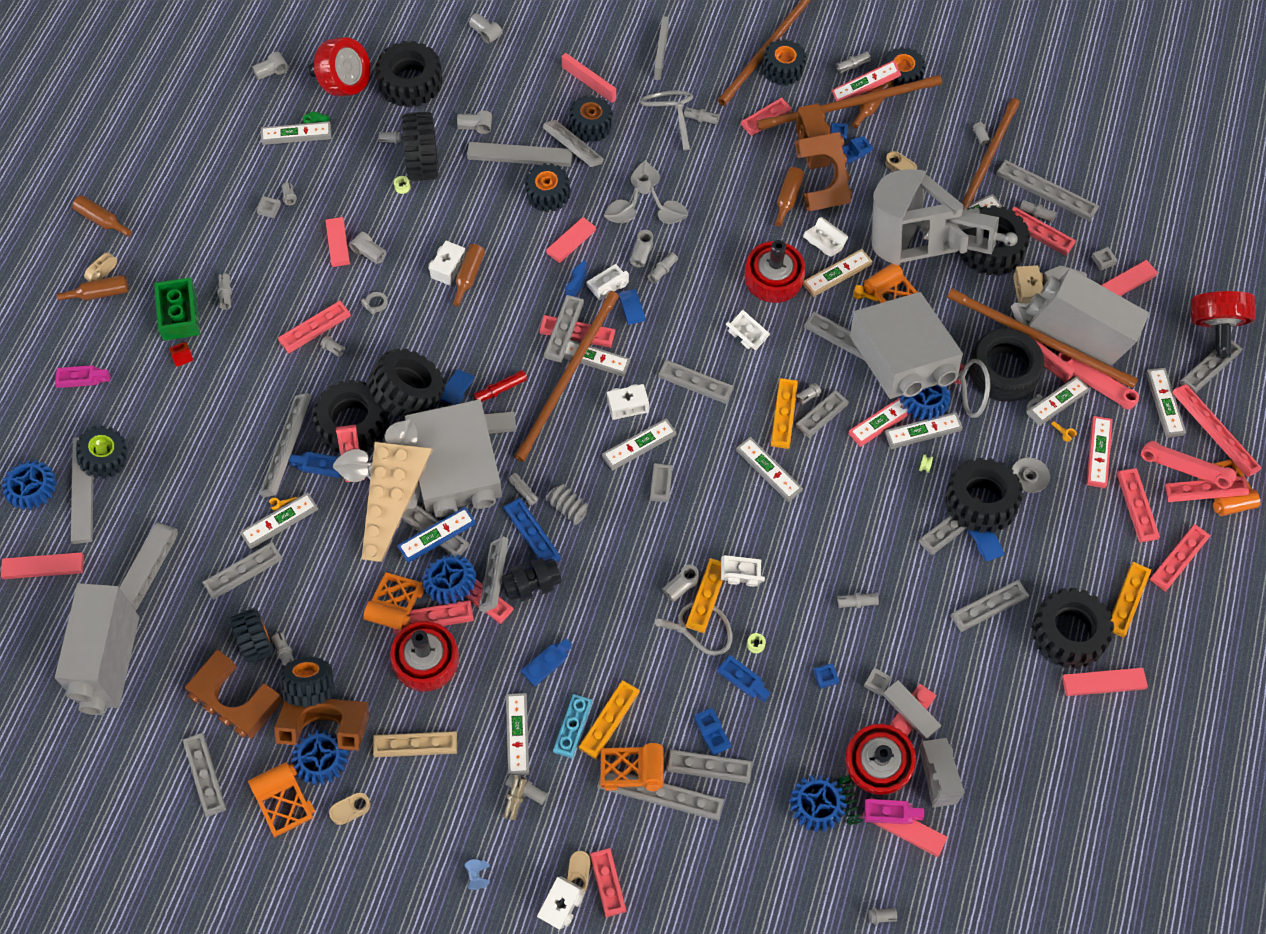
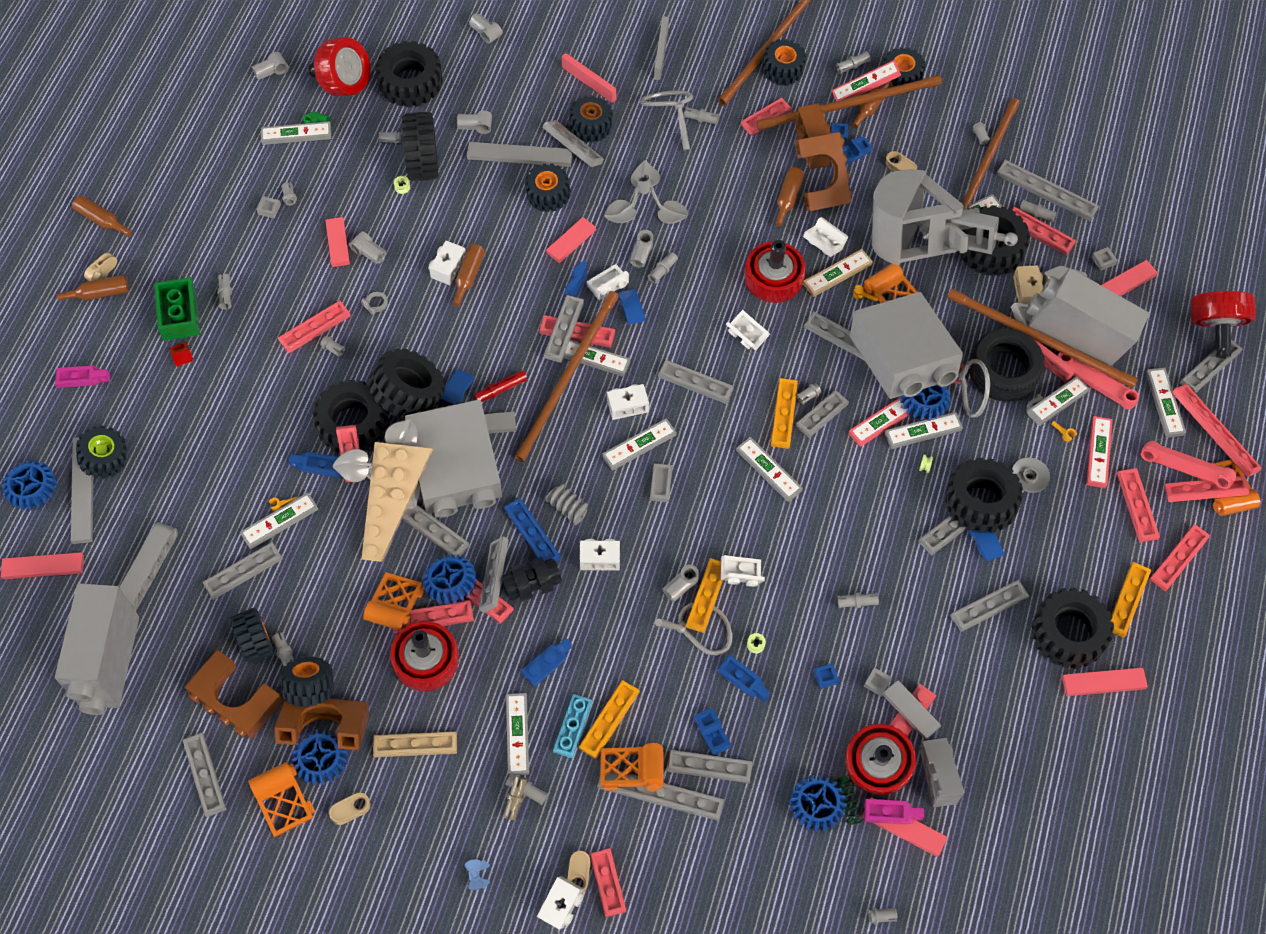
(285, 445): light grey tile -> none
(436, 534): tile -> none
(523, 489): light grey axle -> none
(592, 561): none -> white brick

